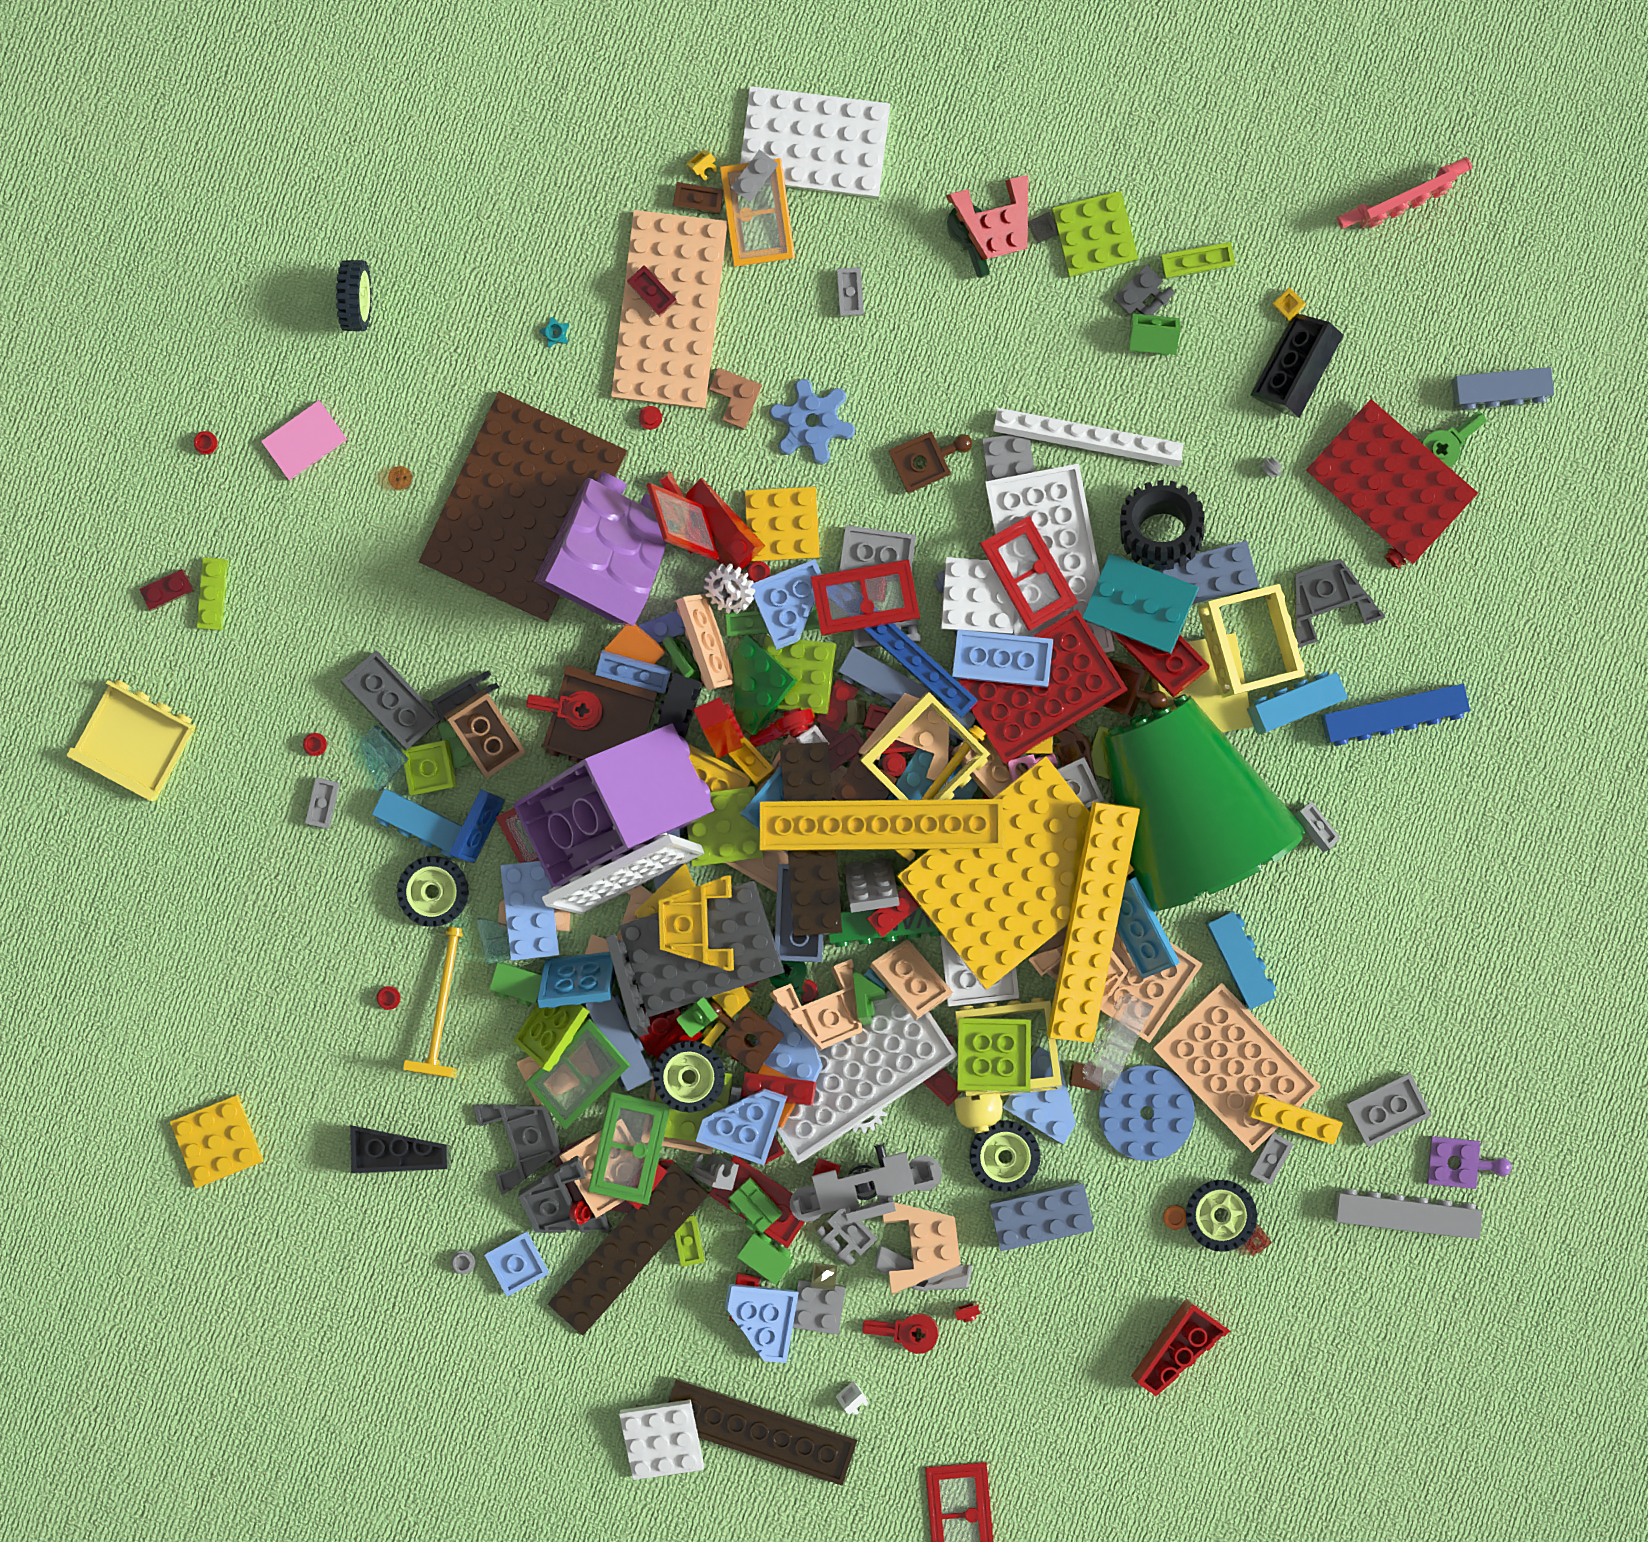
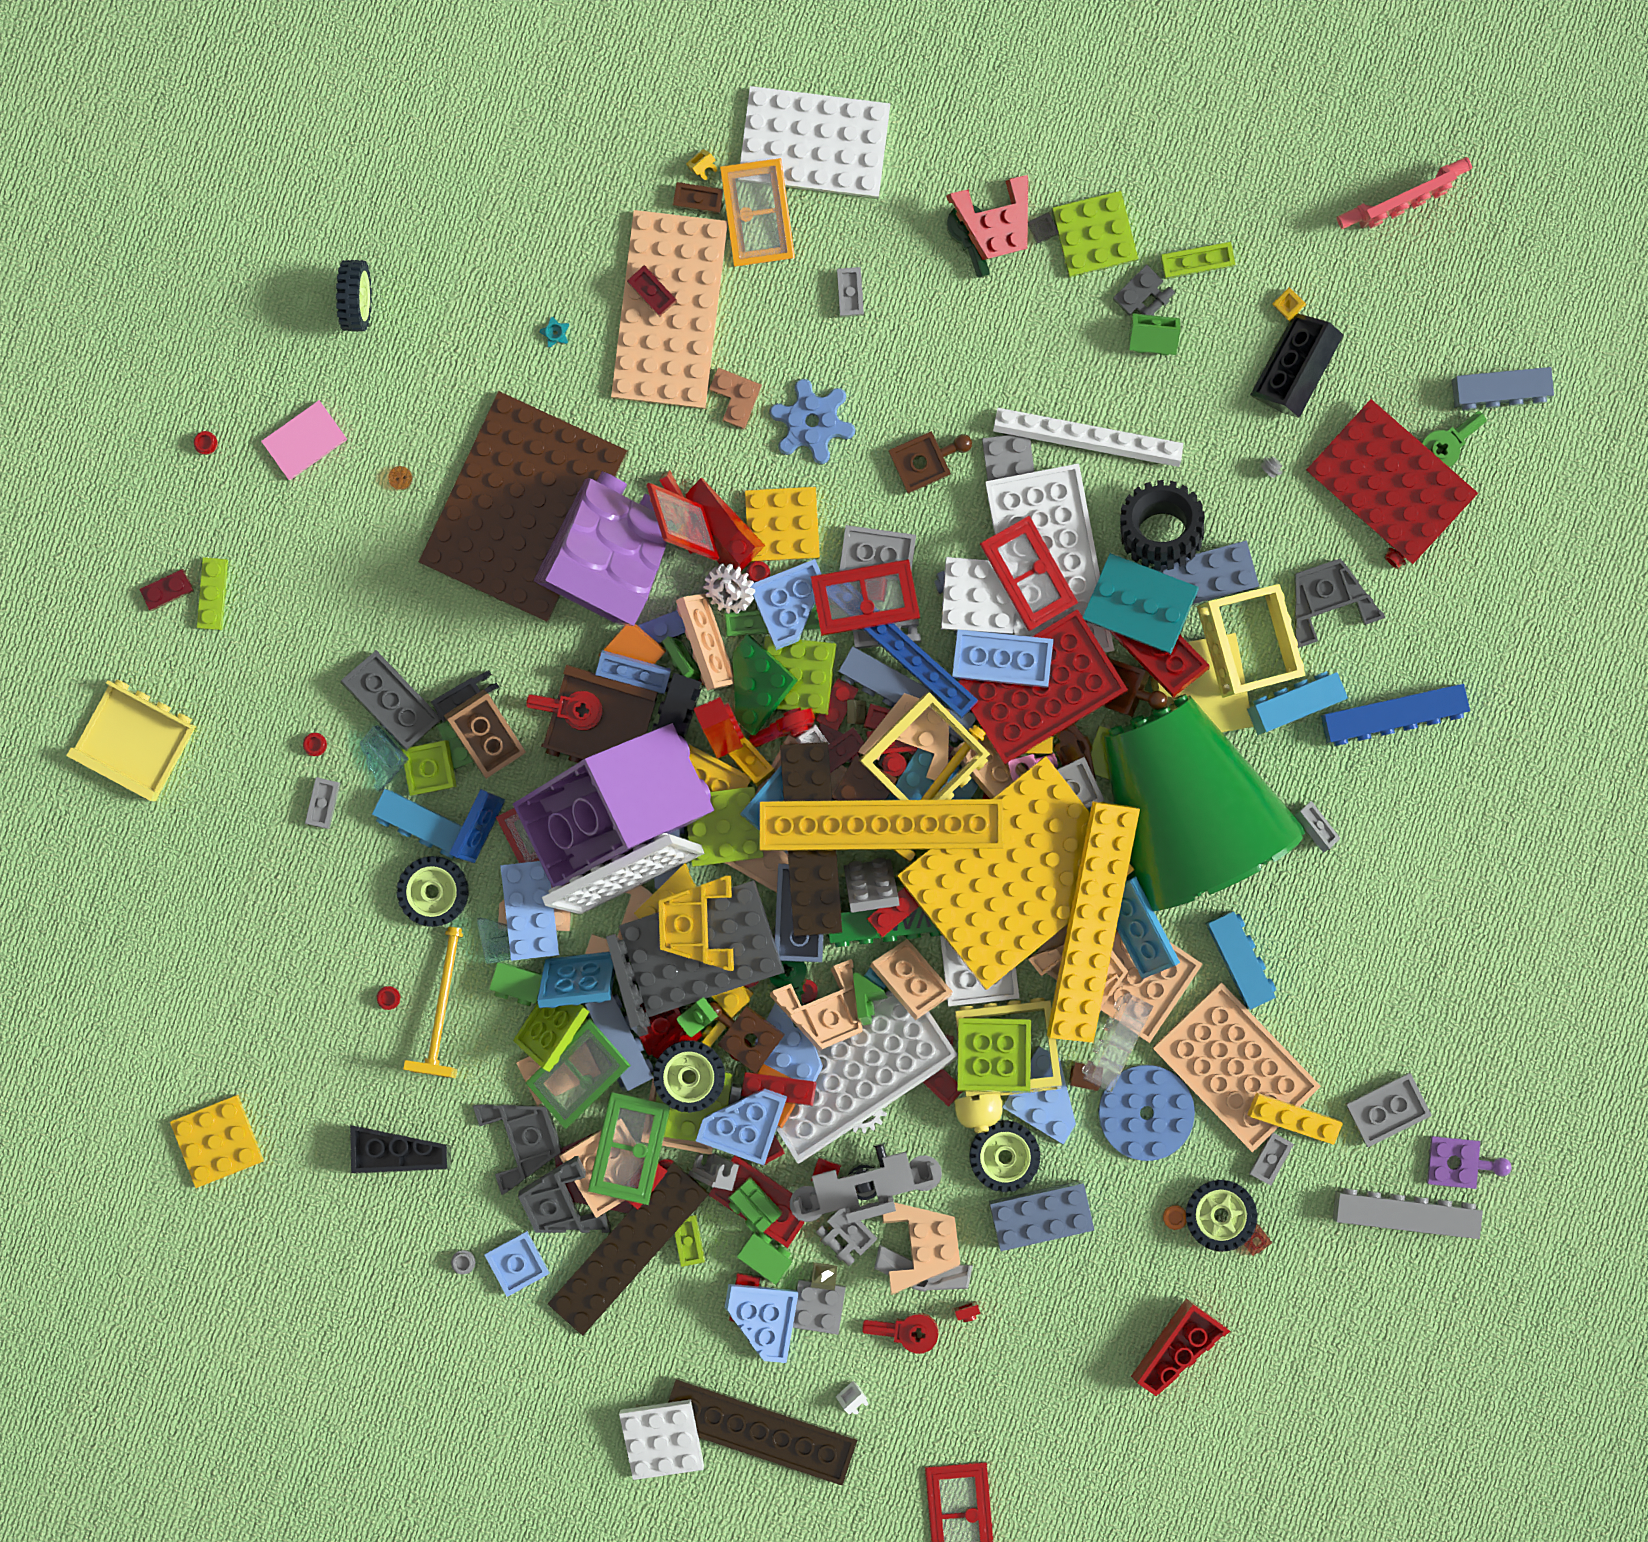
(580, 1212): red plate -> none
(650, 417): red plate -> none
(754, 176): light grey plate -> none

